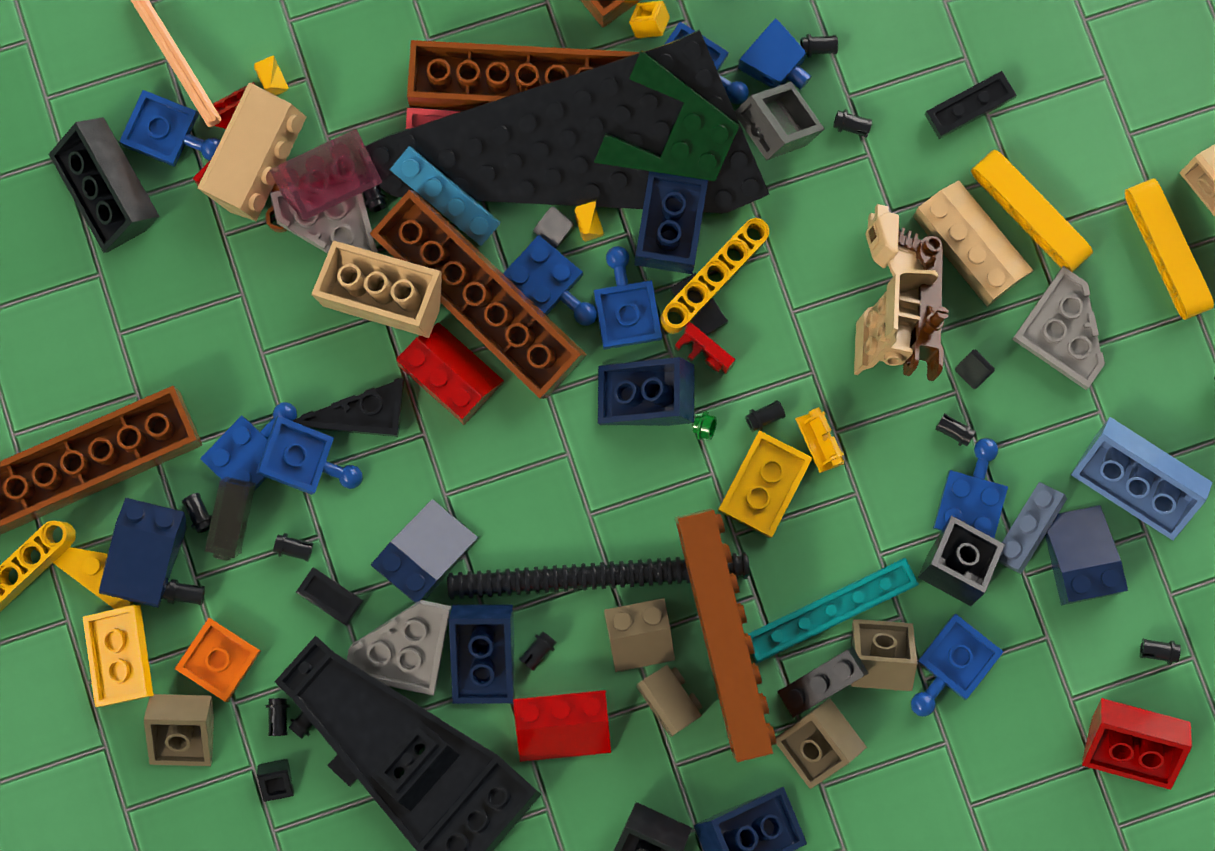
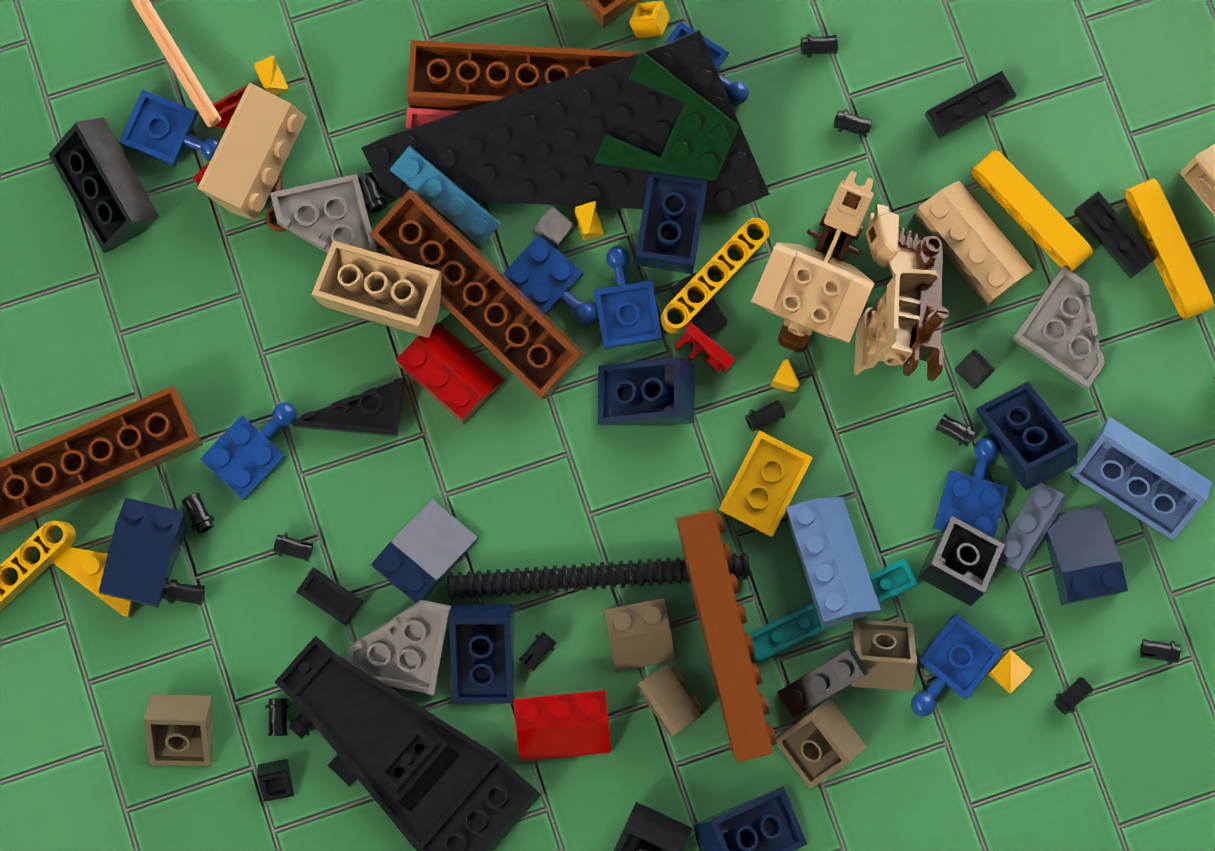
(118, 656): yellow plate -> none
(217, 660): orange plate -> none
(230, 518): clear smoke brick -> none
(299, 456): blue plate -> none
(326, 175): clear pink slope -> none
(705, 426): green plate -> none
(775, 58): blue torso -> none
(778, 120): dark grey window -> none
(785, 378): none -> yellow slope
(813, 287): none -> tan piece
(819, 440): yellow hinge -> none
(831, 560): none -> medium blue slope
(1010, 671): none -> yellow slope
(1028, 436): none -> dark blue slope
(1072, 696): none -> black pin
(1114, 234): none -> black plate
(1137, 743): red slope -> none

